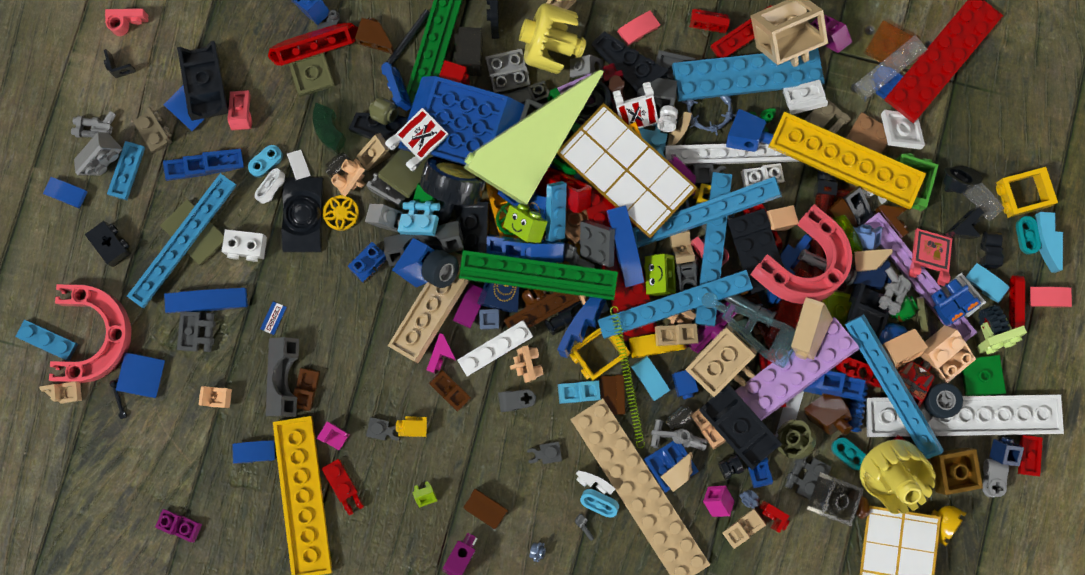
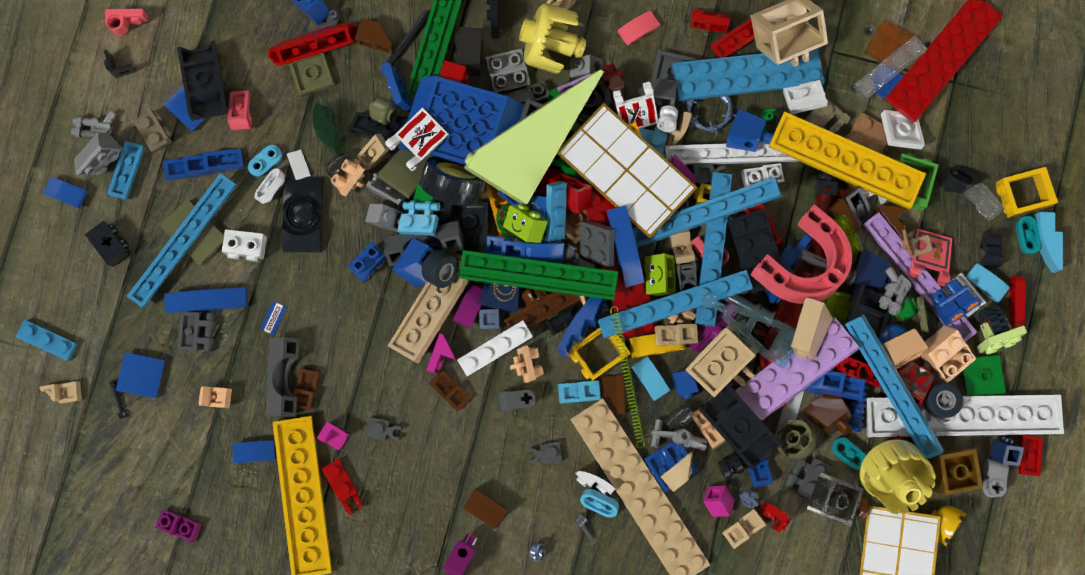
(112, 350): coral piece -> none
(340, 213): yellow wheel -> none
(412, 426): yellow brick -> none
(425, 495): lime tile -> none
(634, 66): black wing -> none
(782, 218): light nougat slope -> none
(837, 33): magenta slope -> none
(869, 237): medium blue brick -> none
(871, 259): tan slope -> none
(910, 245): none -> medium nougat bracket
(964, 227): black slope -> none
(1050, 297): coral slope -> none

